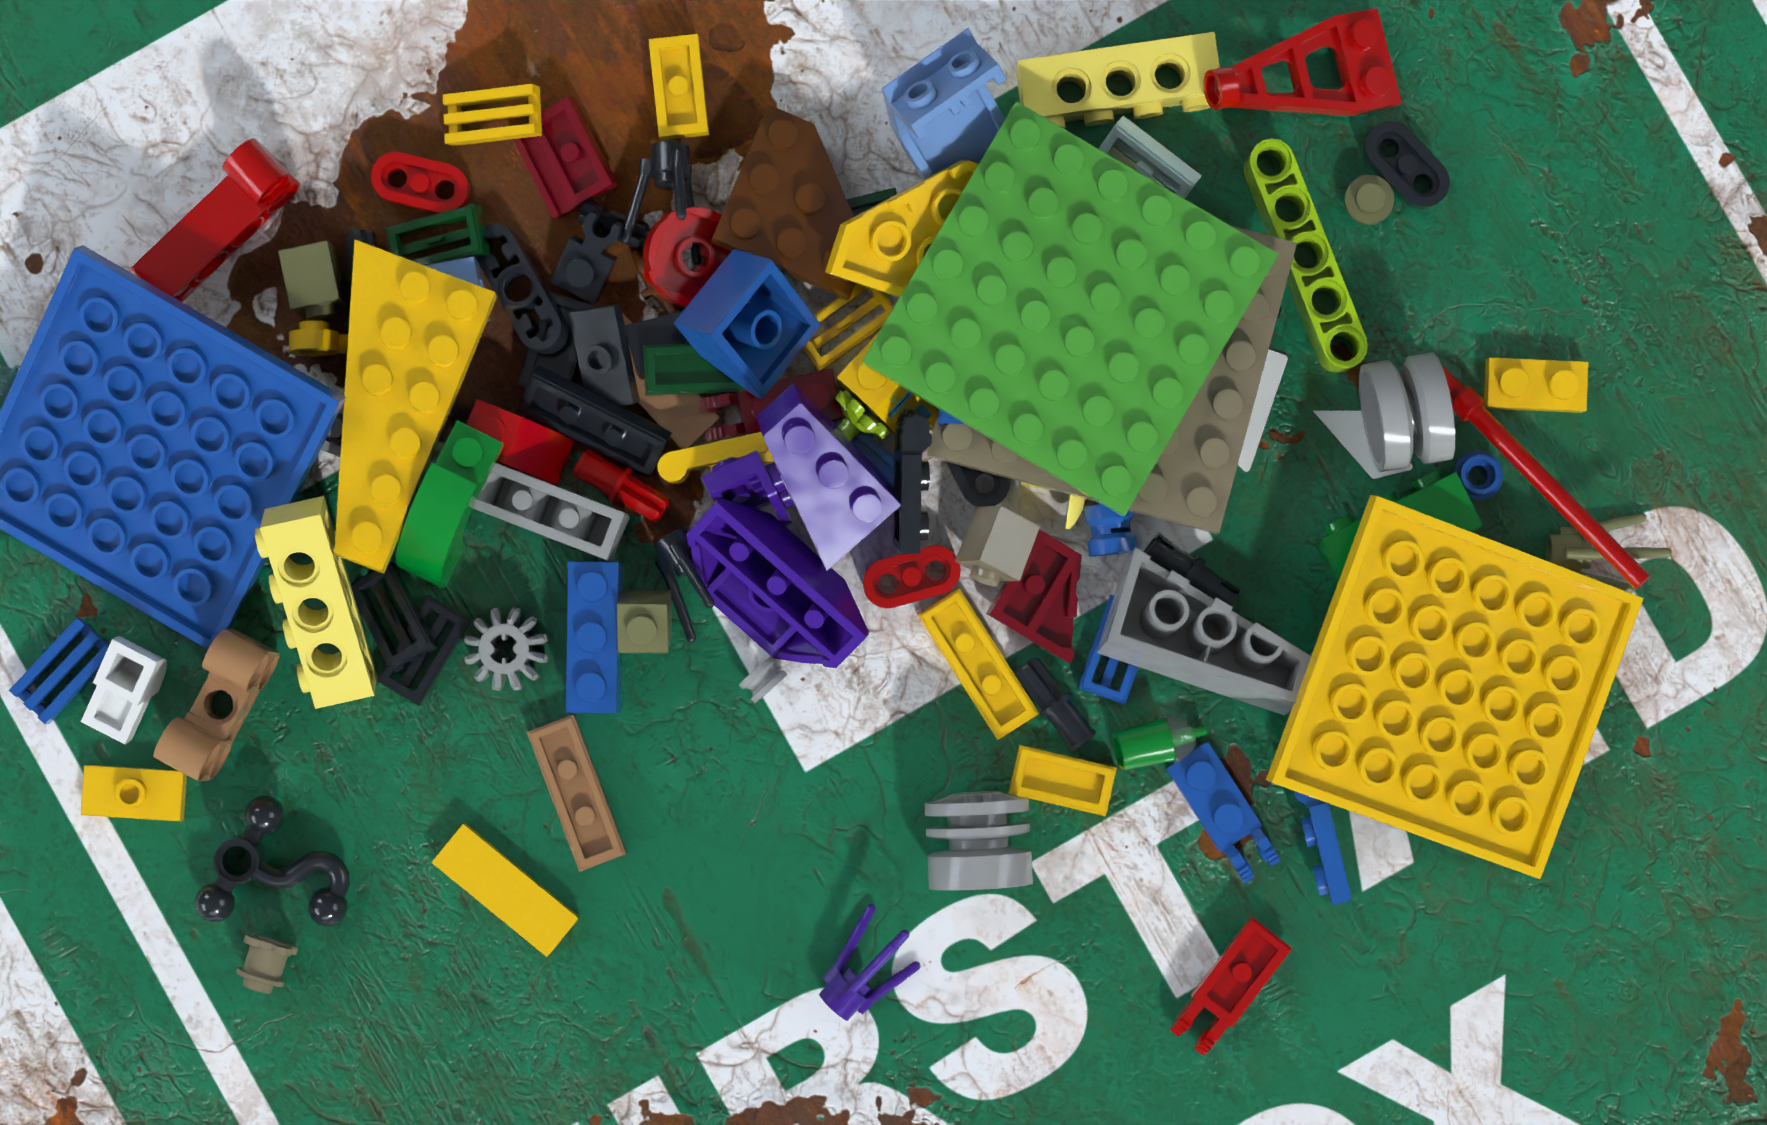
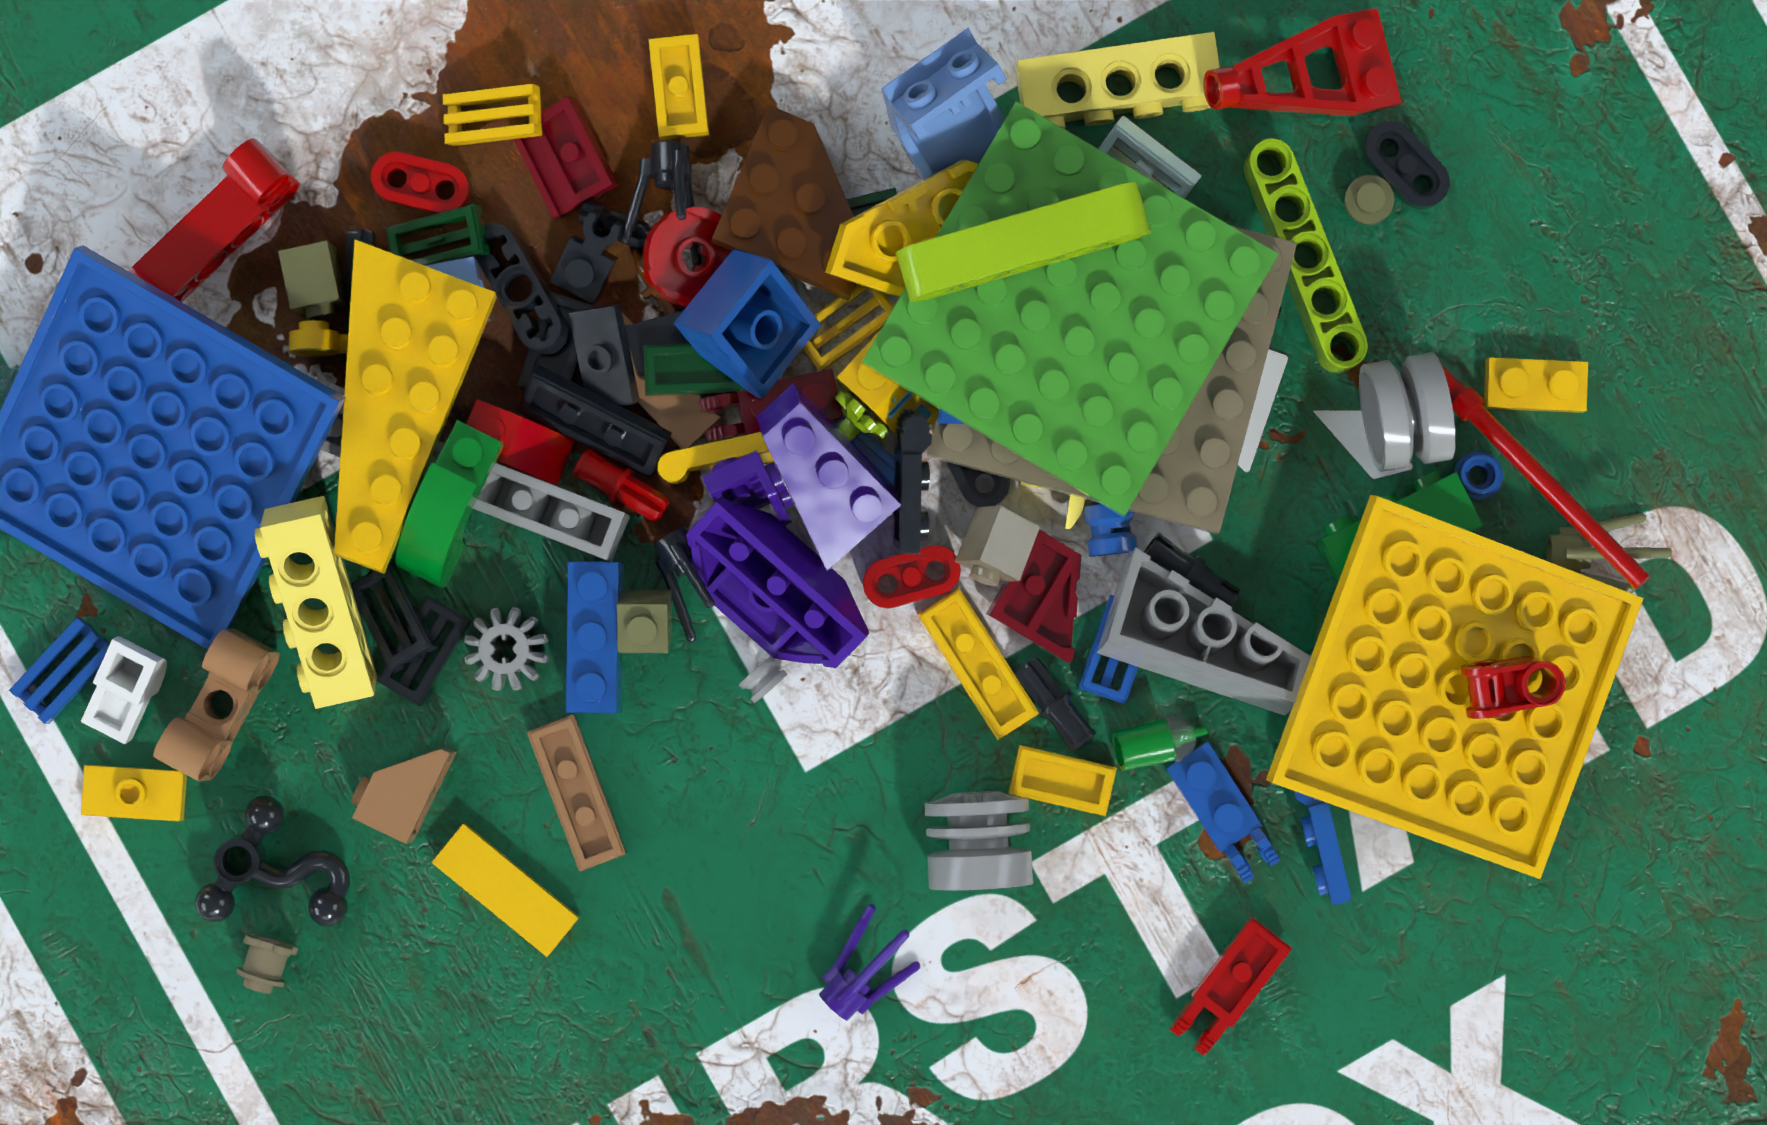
(402, 794): none -> medium nougat slope
(1023, 242): none -> lime beam
(1502, 688): none -> red piece

